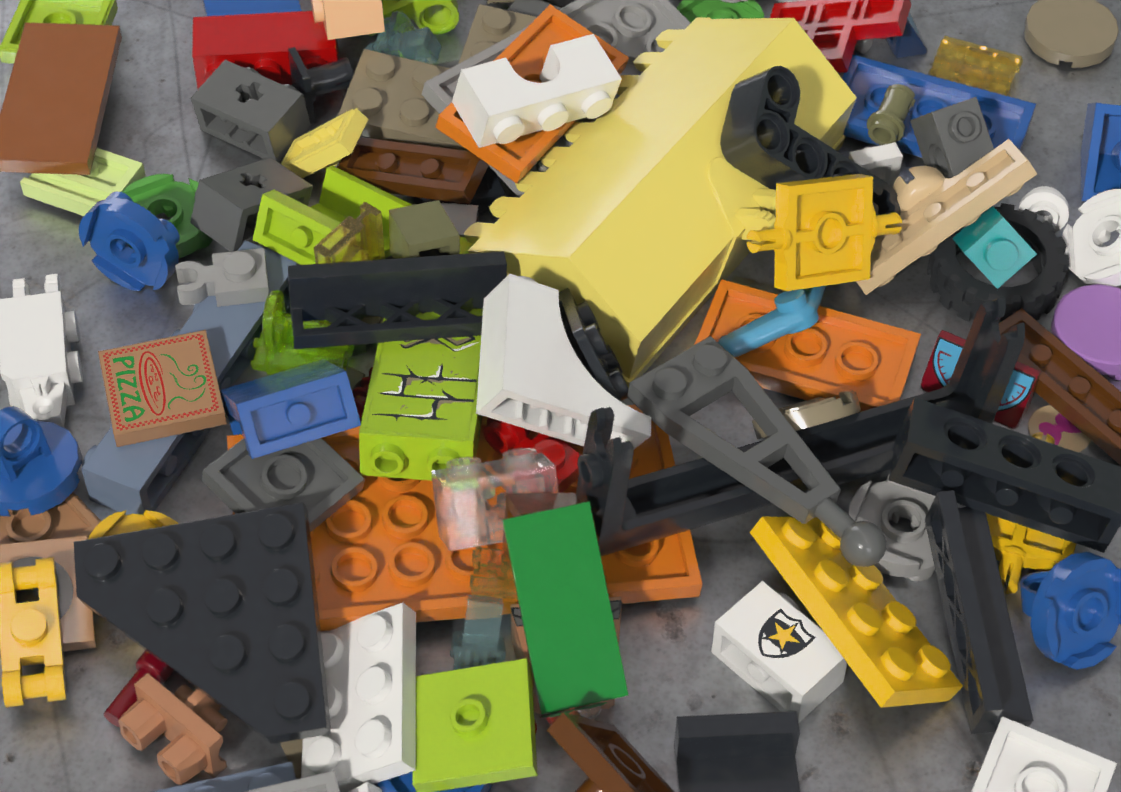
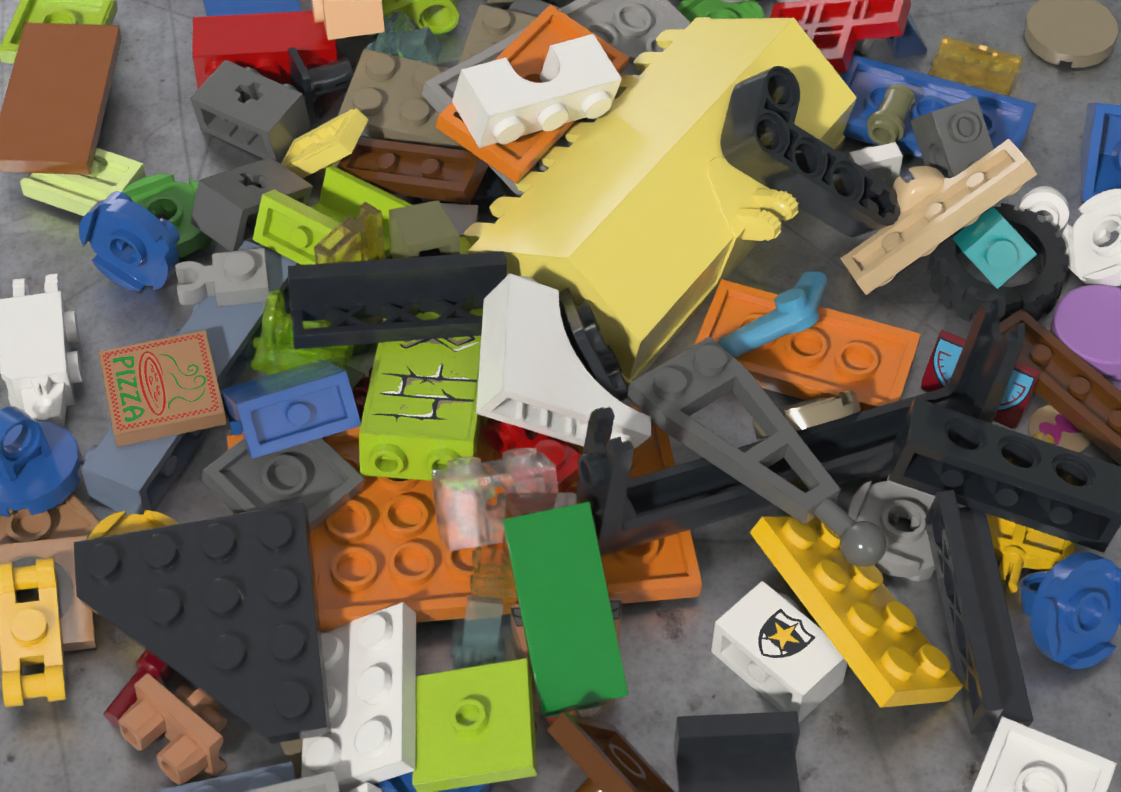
(823, 231): yellow plate -> none

